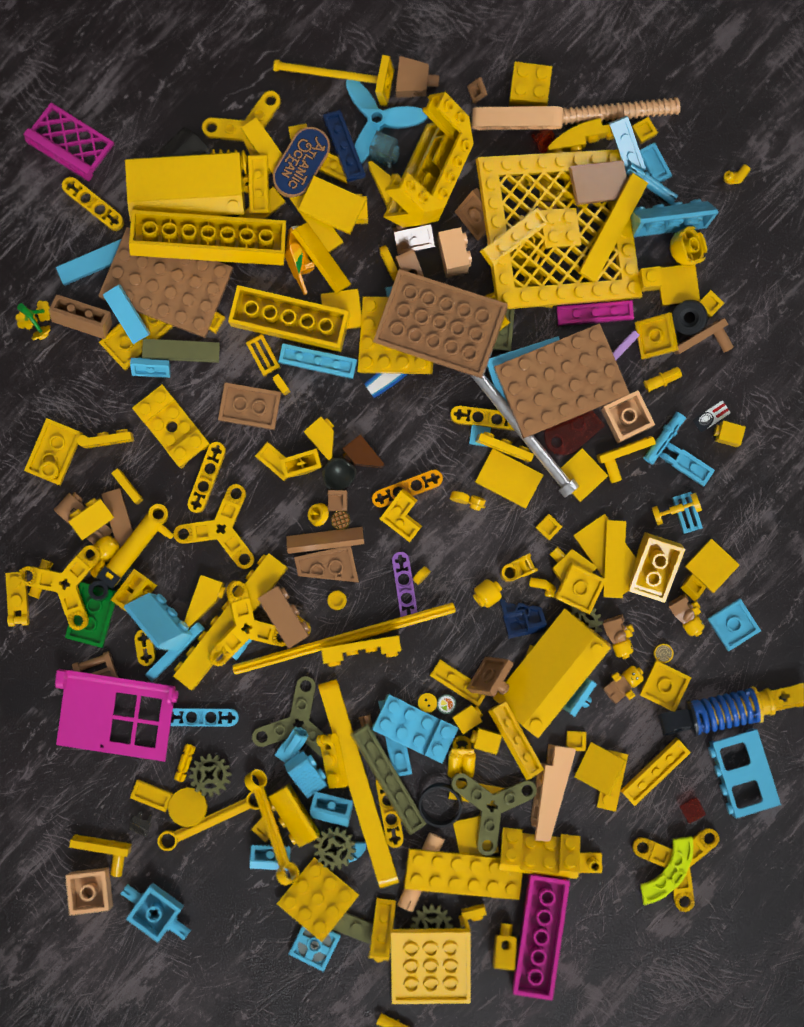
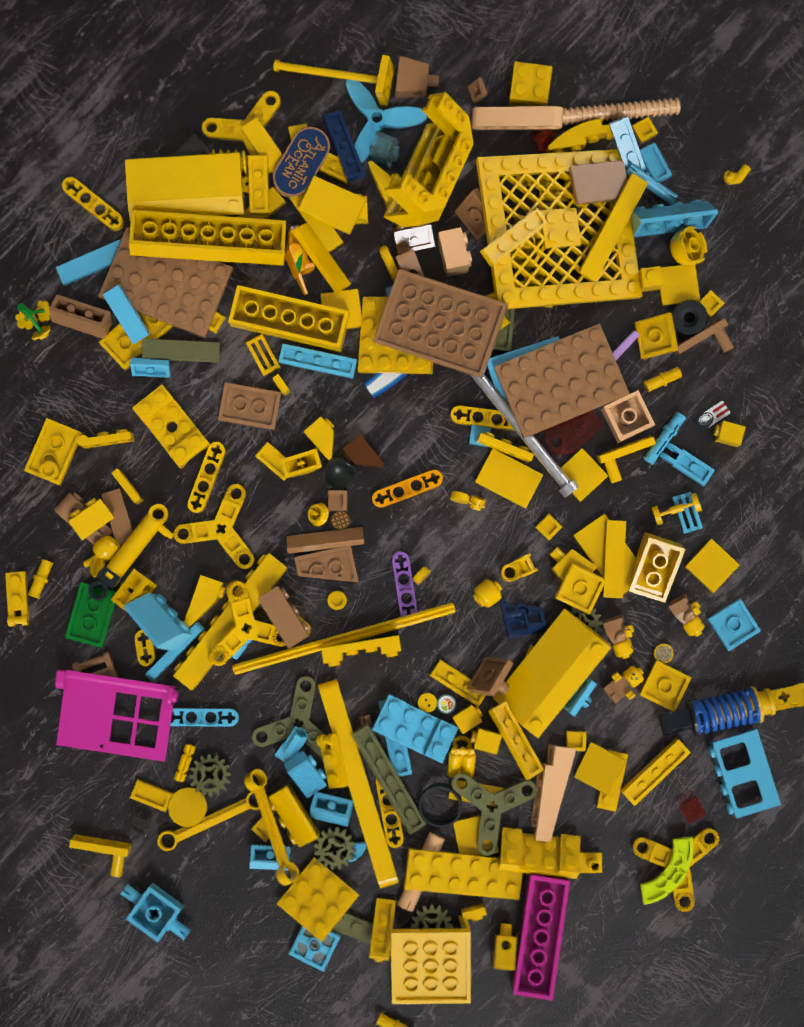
(56, 151): dark pink fence -> none
(74, 573): yellow piece -> none
(89, 891): light nougat brick -> none
(397, 517): yellow plate -> none
(543, 584): yellow arm -> none
(595, 313): dark pink tile -> none
(693, 587): yellow plate -> none

